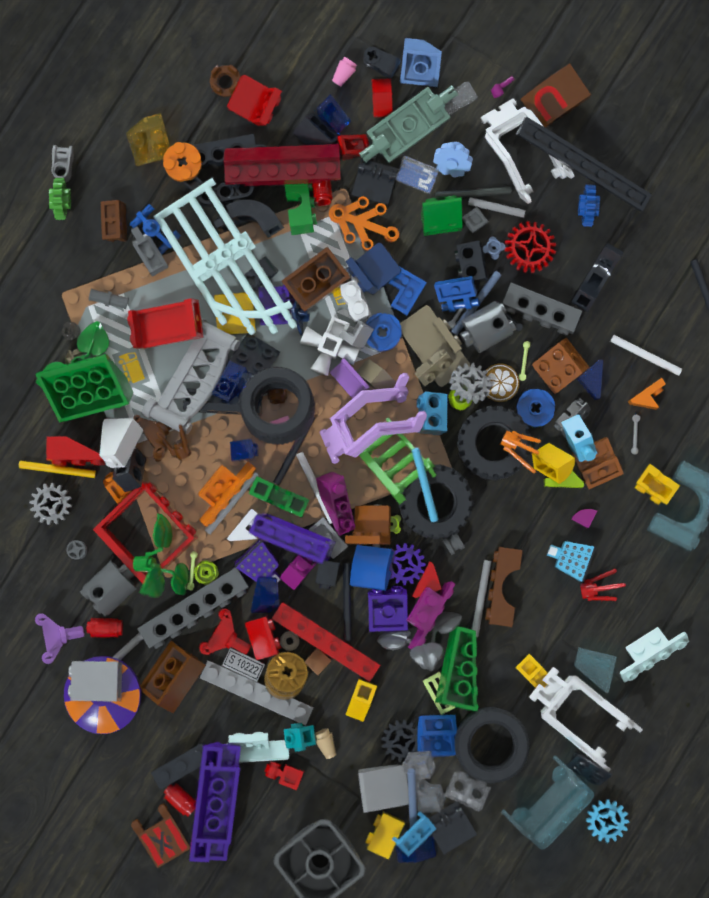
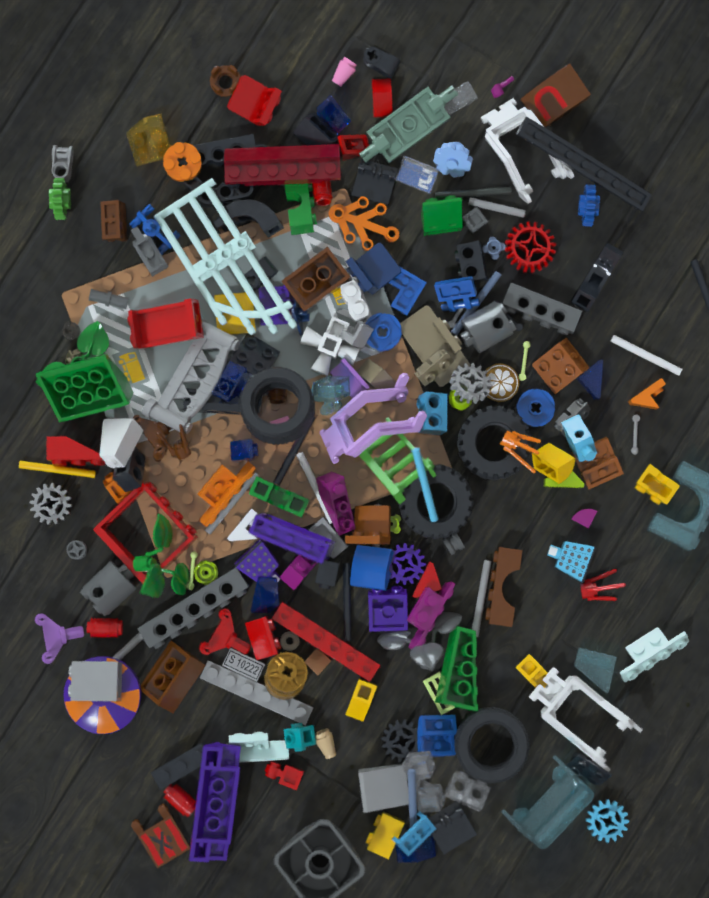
(331, 391): none -> clear light blue brick
(420, 63): medium blue slope -> none

